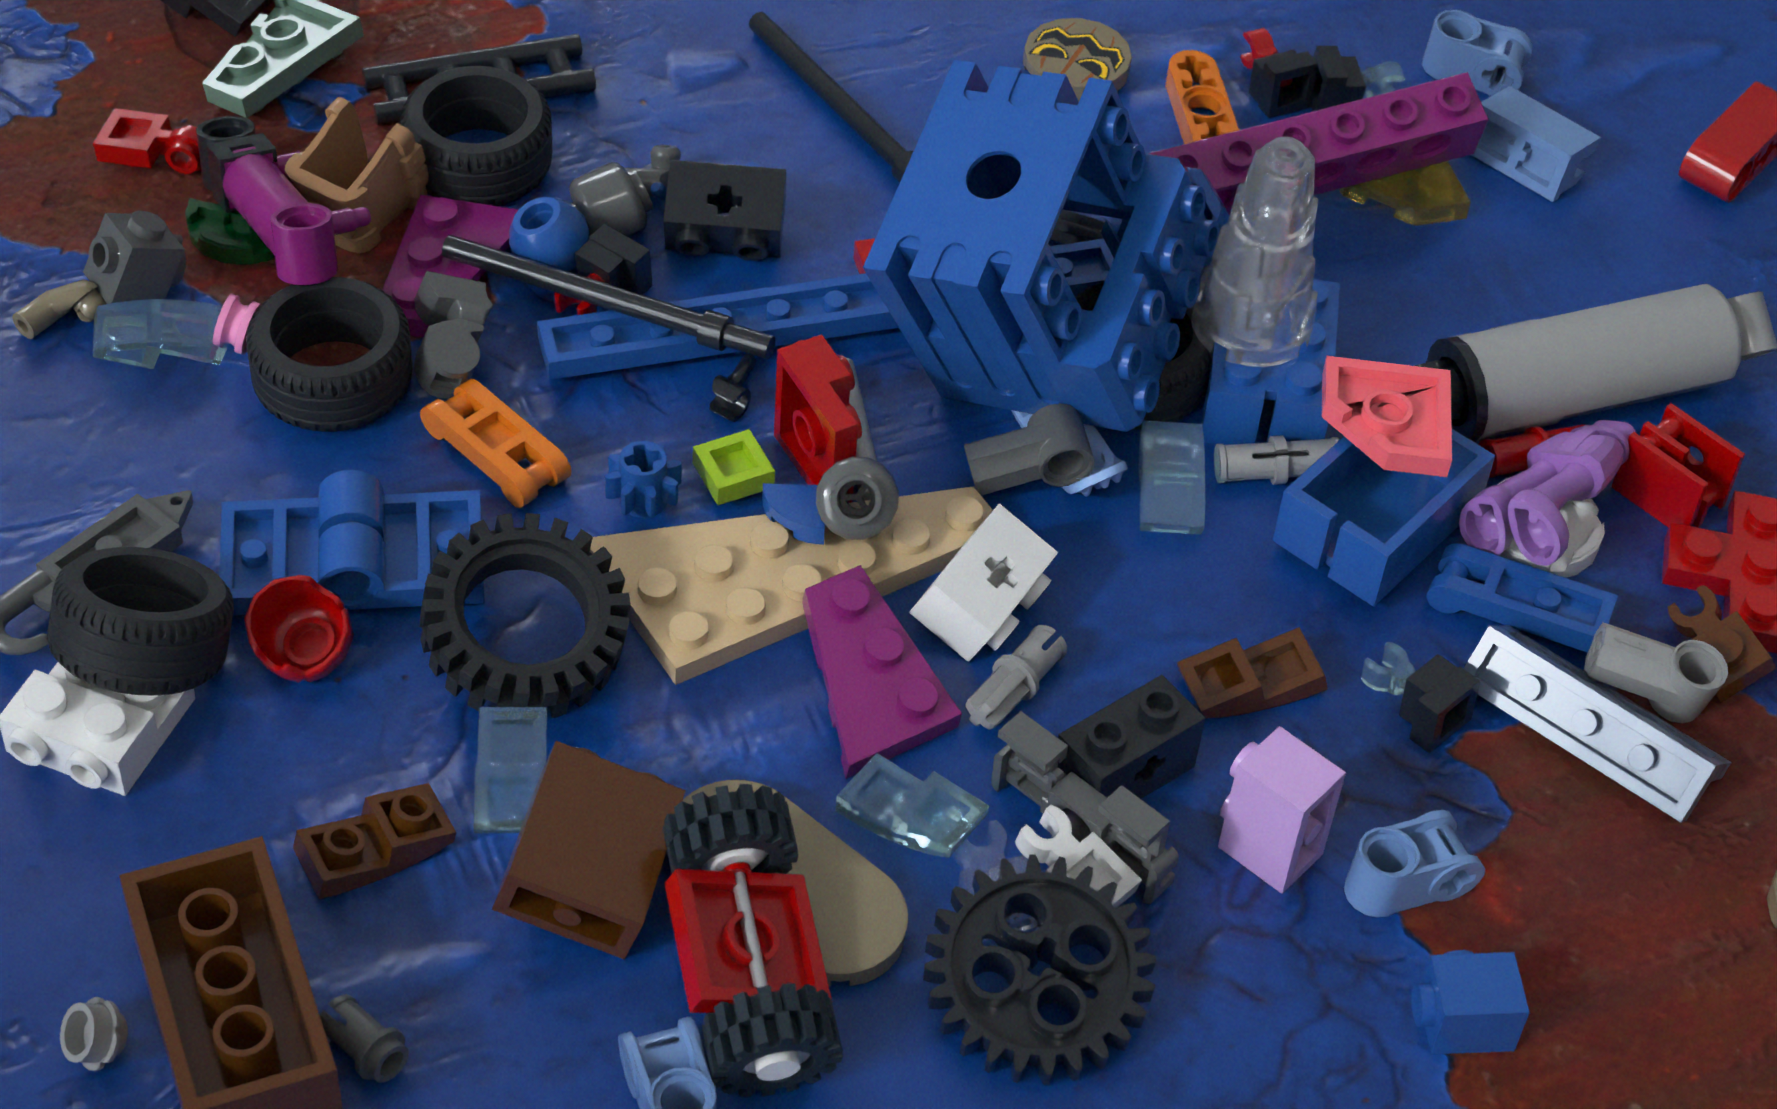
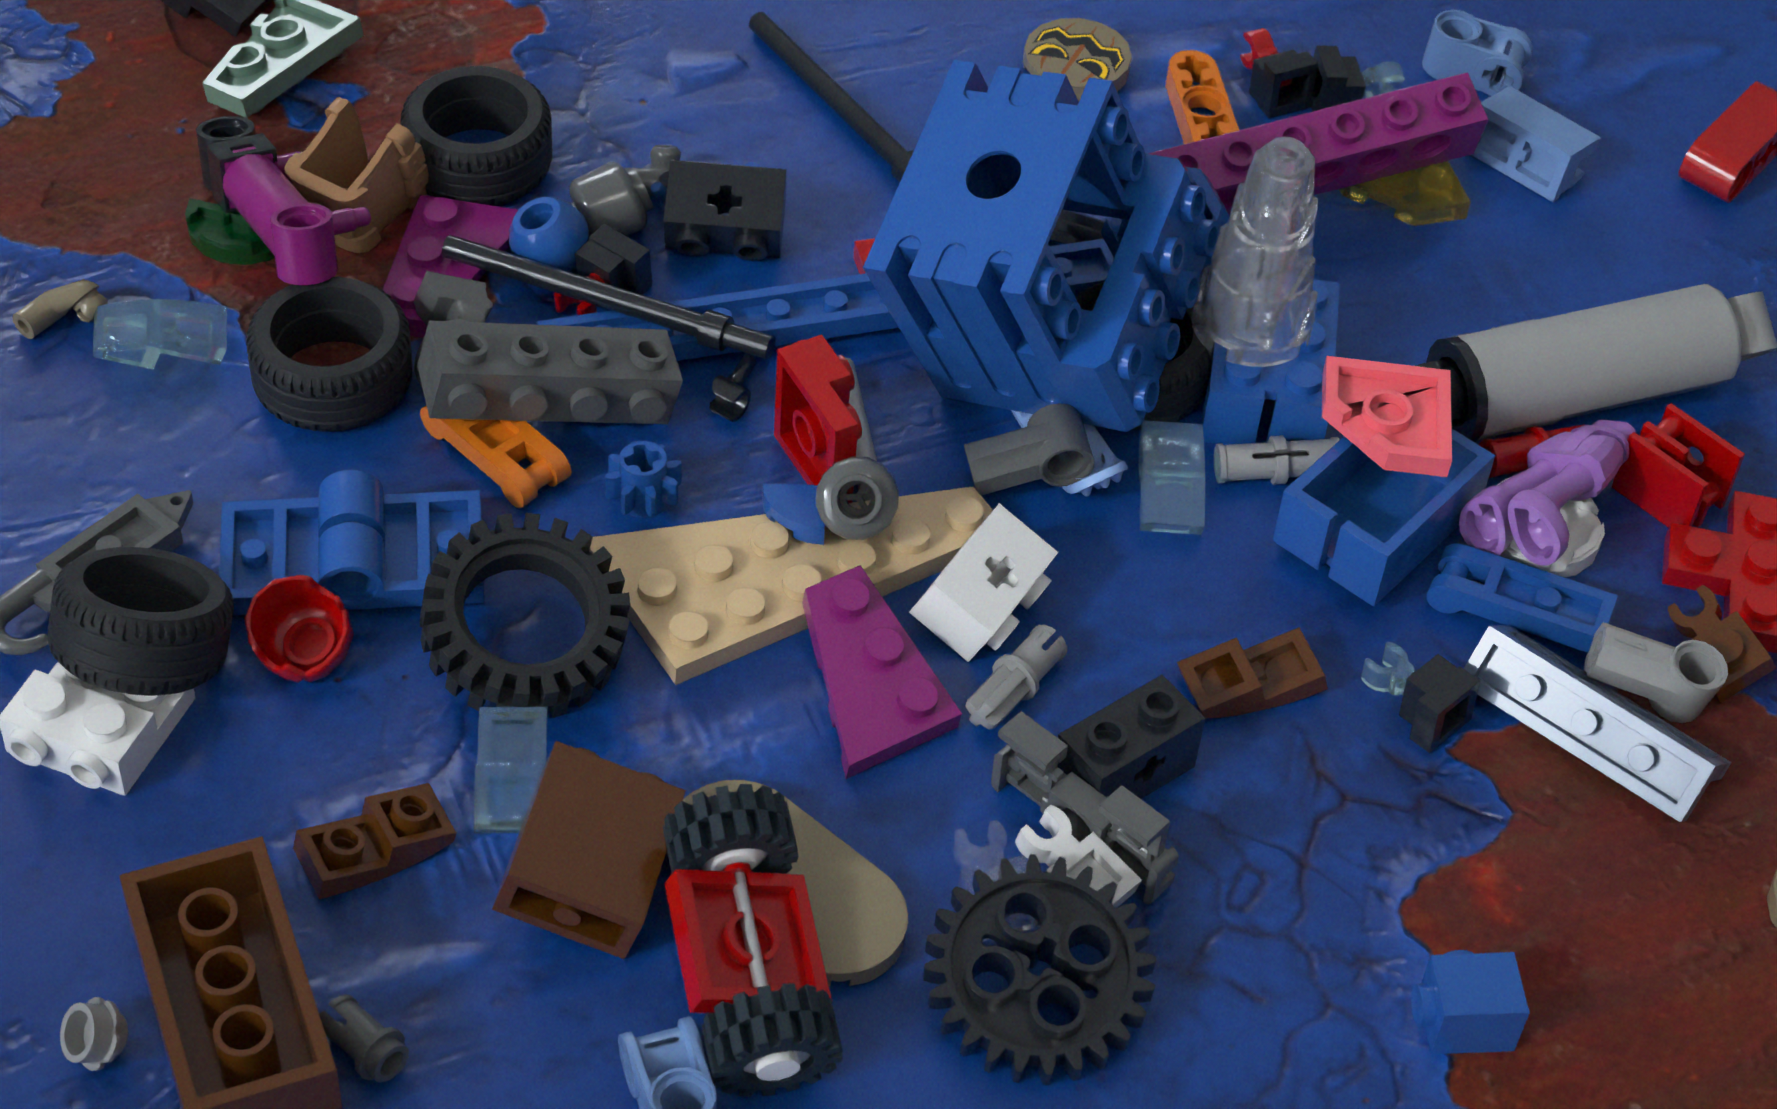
(135, 257): dark grey brick -> none
(140, 137): red plate -> none
(234, 323): bright pink bush -> none
(506, 57): black bar -> none
(548, 373): none -> dark grey brick
(733, 466): lime plate -> none
(913, 813): clear light blue slope -> none
(1279, 808): lavender brick -> none
(1410, 866): medium blue piece -> none

